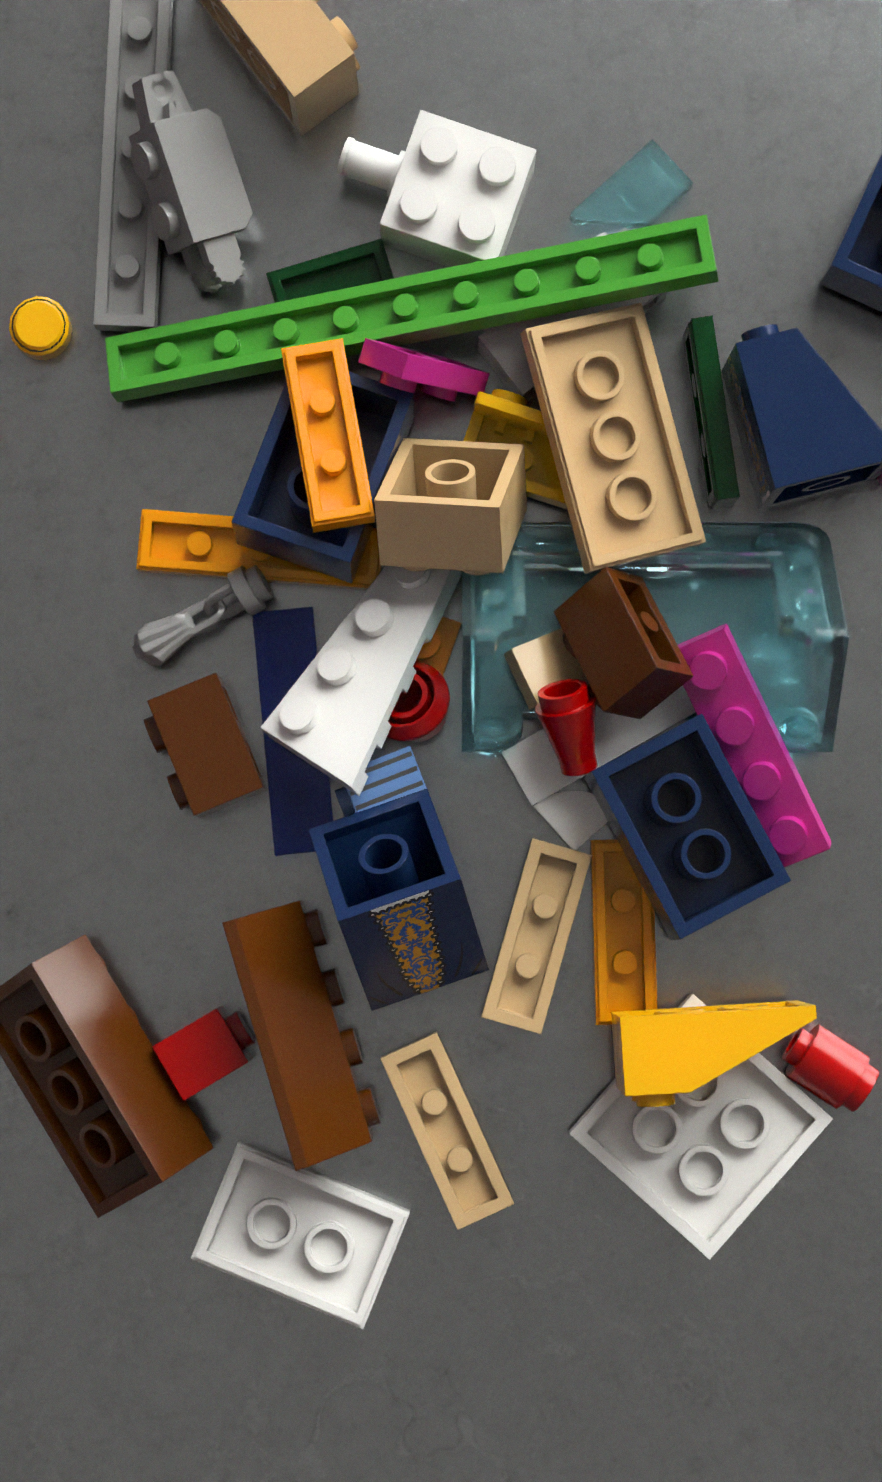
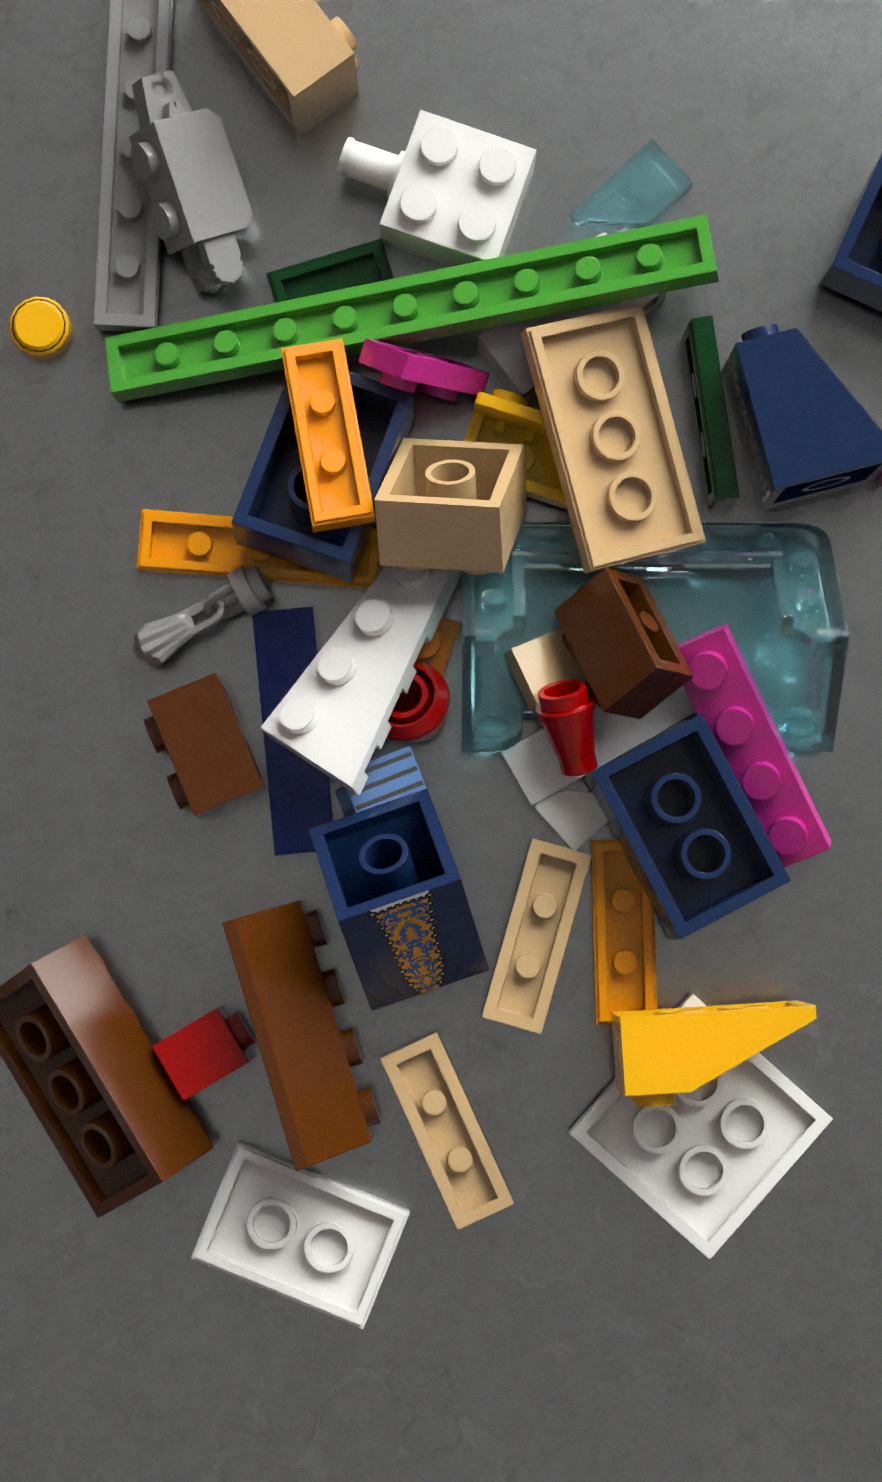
(829, 1068): red brick -> none

